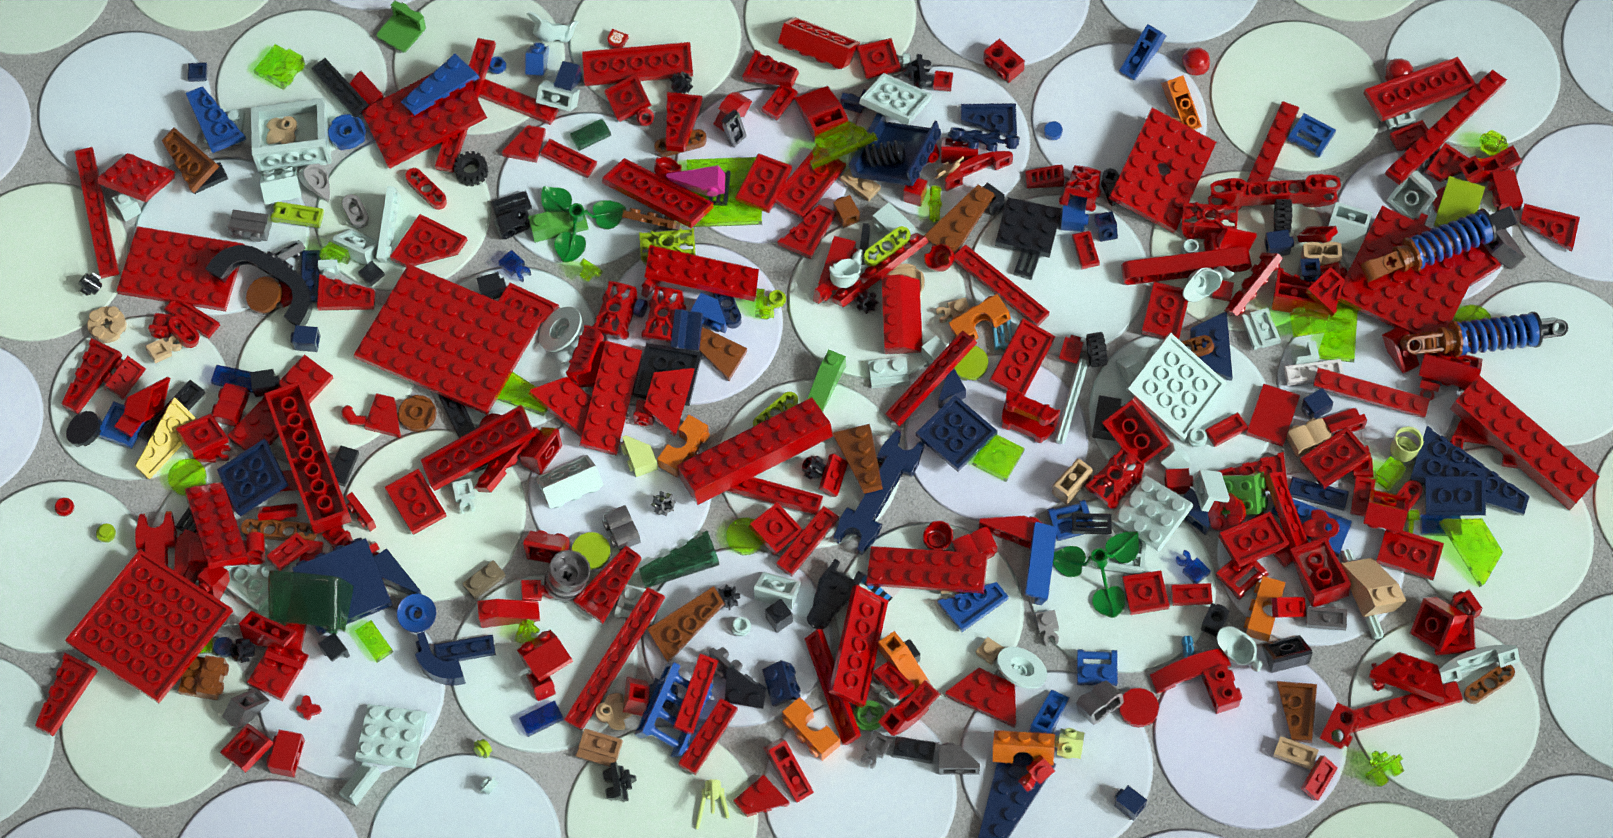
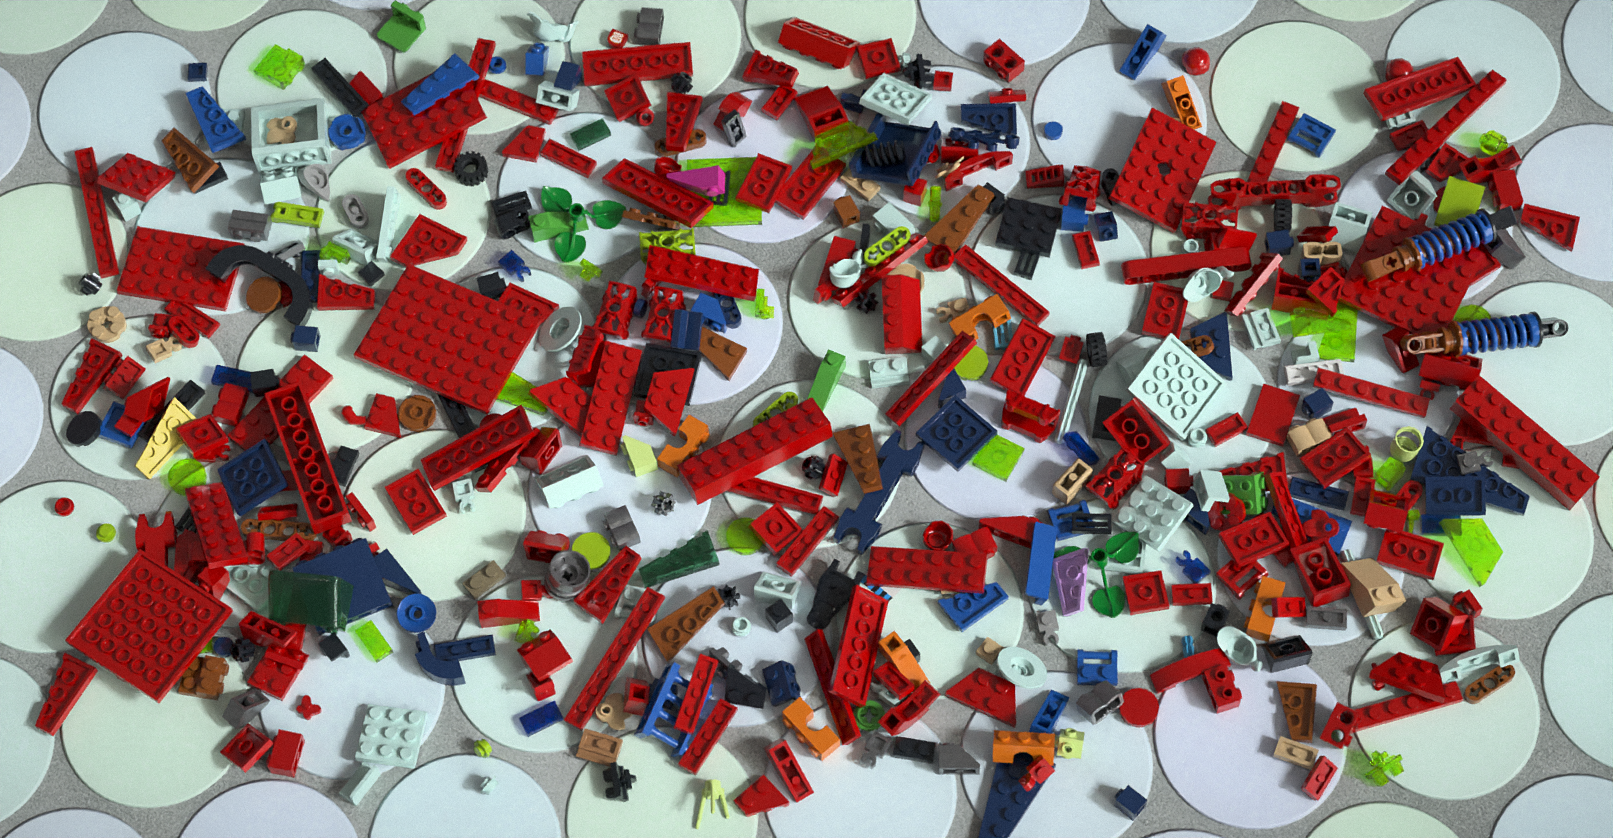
(650, 26): none -> flat silver brick
(776, 298): lime plate -> none
(809, 233): red wing -> none
(1007, 95): none -> red plate
(1070, 578): none -> lavender wing
(1080, 448): none -> clear blue plate
(1471, 463): none -> flat silver plate

